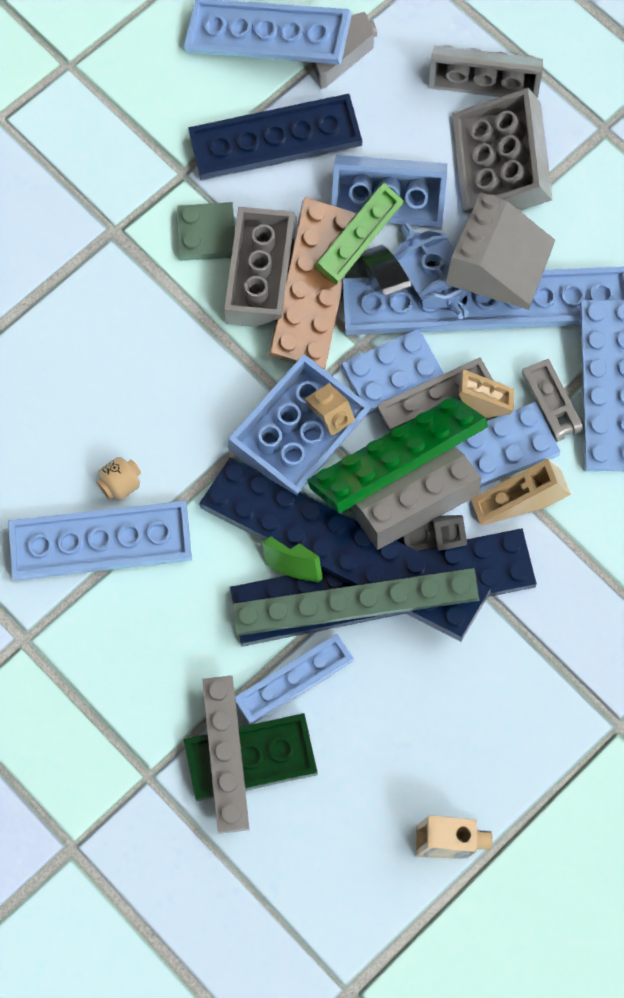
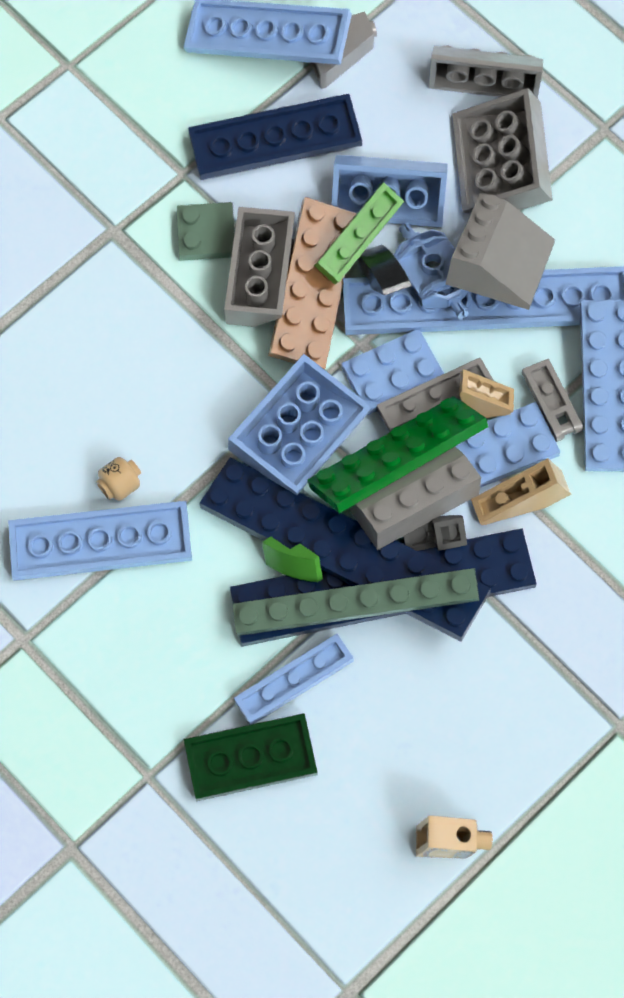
(225, 754): light grey plate -> none
(331, 408): tan bracket -> none

